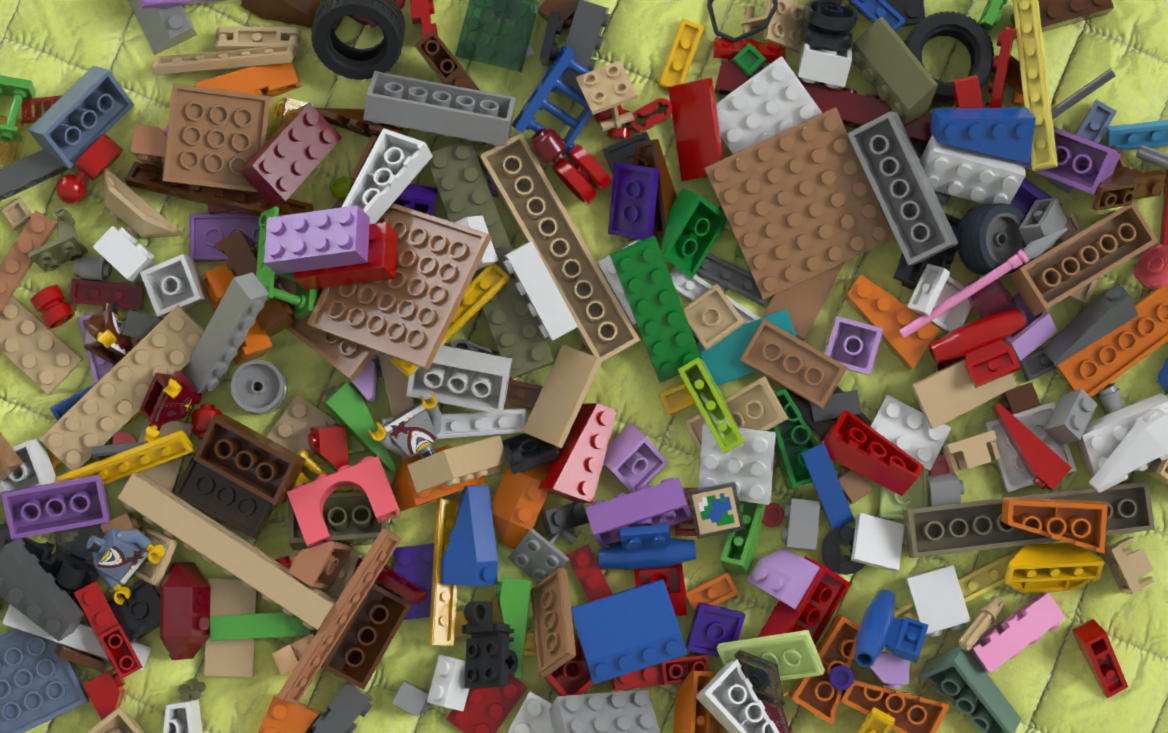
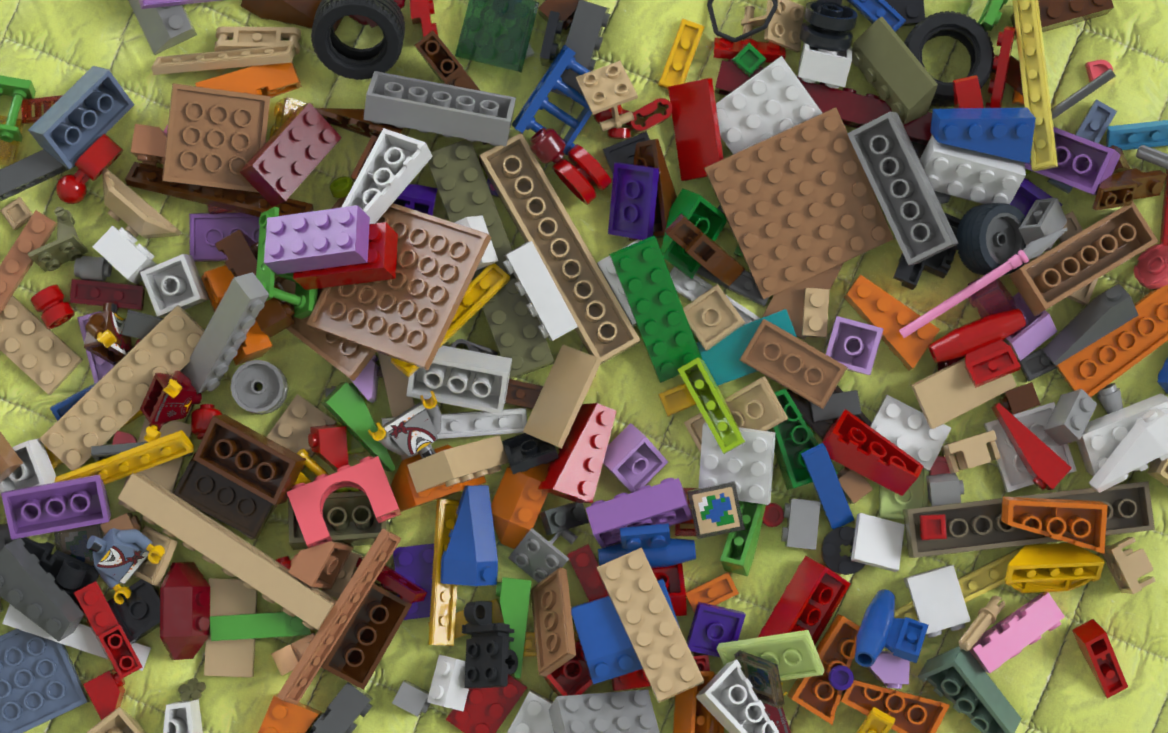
(80, 657): reddish brown tile -> none
(650, 625): none -> tan plate
(704, 250): none -> reddish brown slope
(784, 576): lavender slope -> none
(815, 312): none -> tan plate
(933, 527): none -> red tile
(934, 289): white panel -> none
(1096, 68): none -> coral tile

